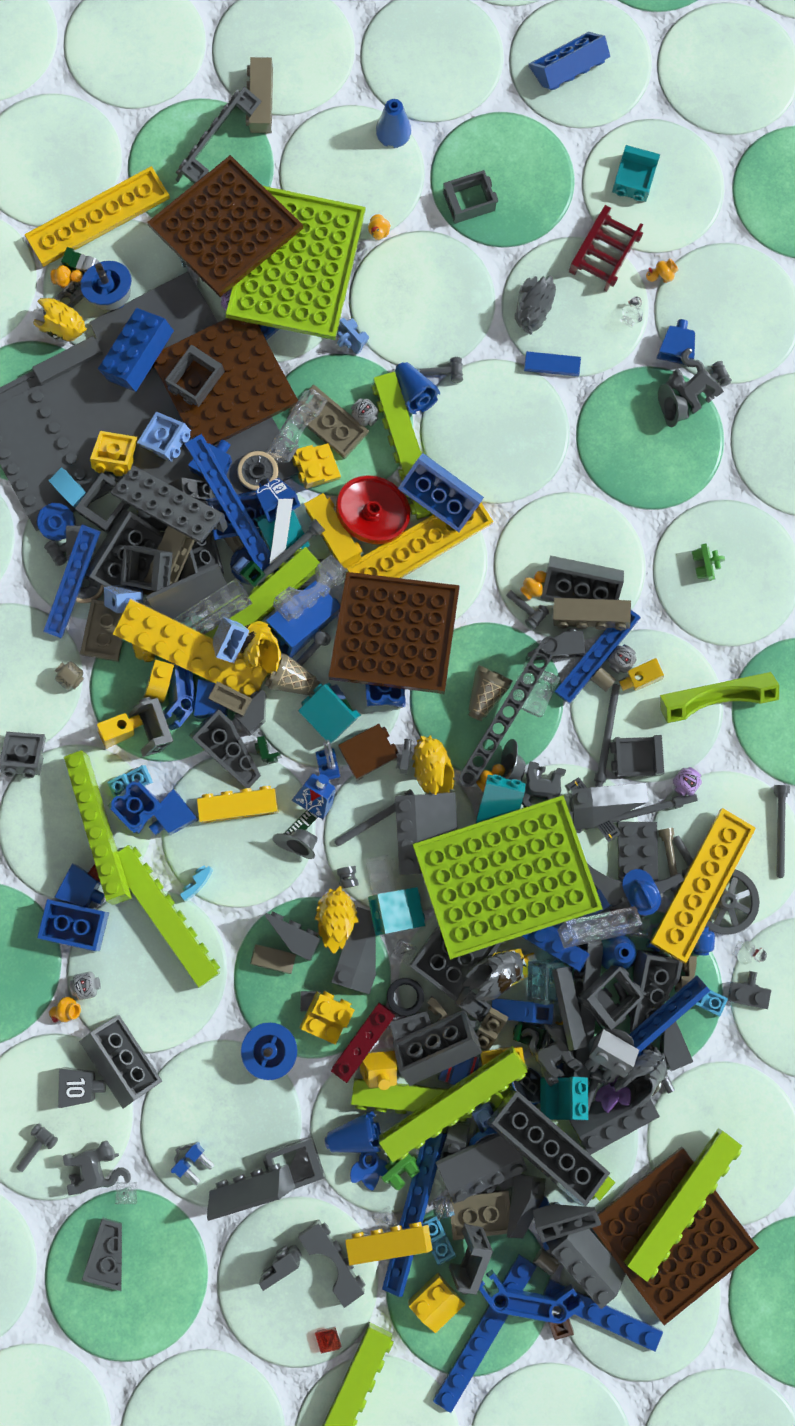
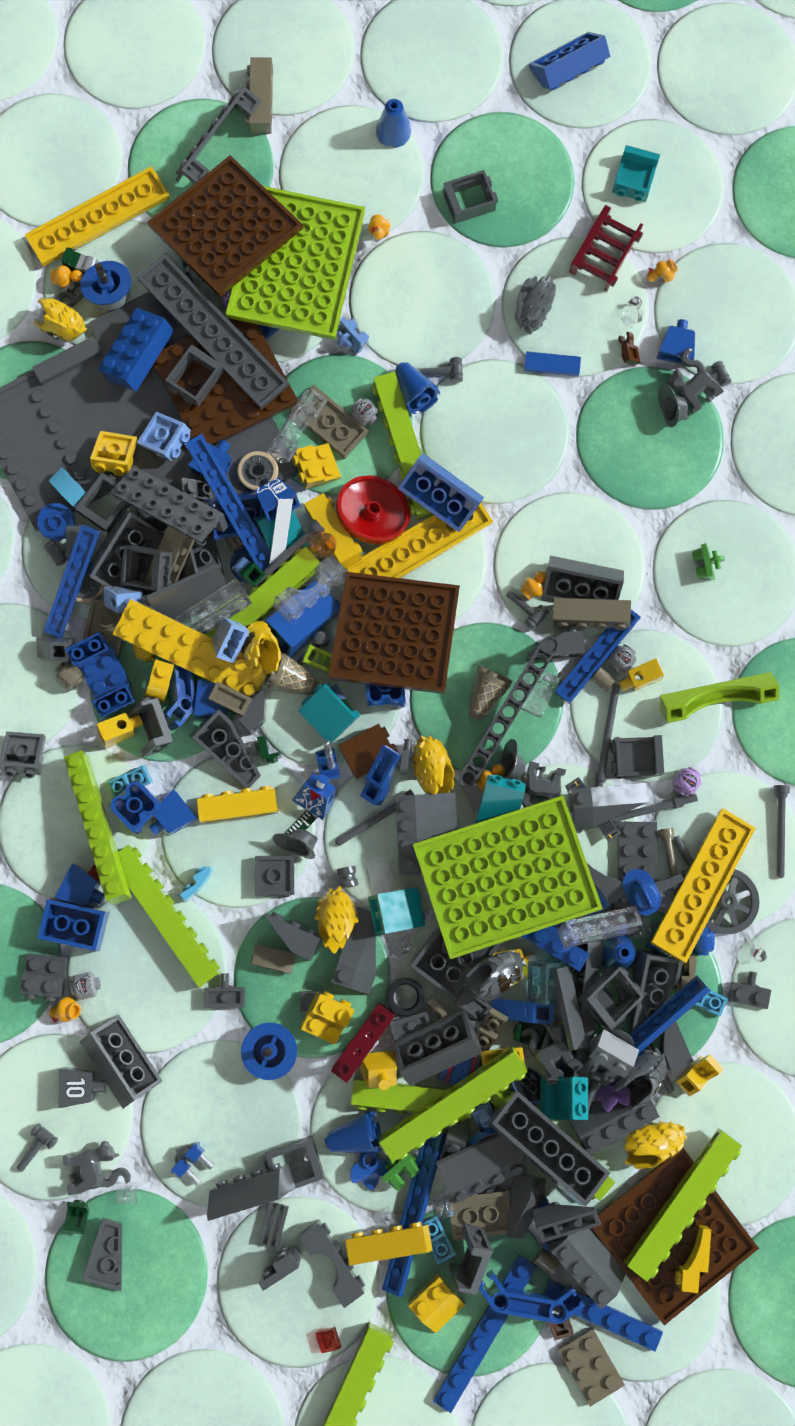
(44, 976): none -> dark grey plate
(54, 648): none -> dark grey slope
(76, 1217): none -> dark green bracket
(102, 673): none -> blue slope
(213, 331): none -> dark grey plate
(224, 995): none -> dark grey plate
(269, 1242): none -> dark grey tile
(274, 875): none -> dark grey plate
(313, 663): none -> lime slope
(322, 544): none -> clear orange head
(380, 776): none -> blue slope
(591, 1366): none -> dark tan plate
(629, 351): none -> reddish brown plate
(654, 1144): none -> yellow head
(689, 1273): none -> yellow slope
(698, 1074): none -> yellow brick

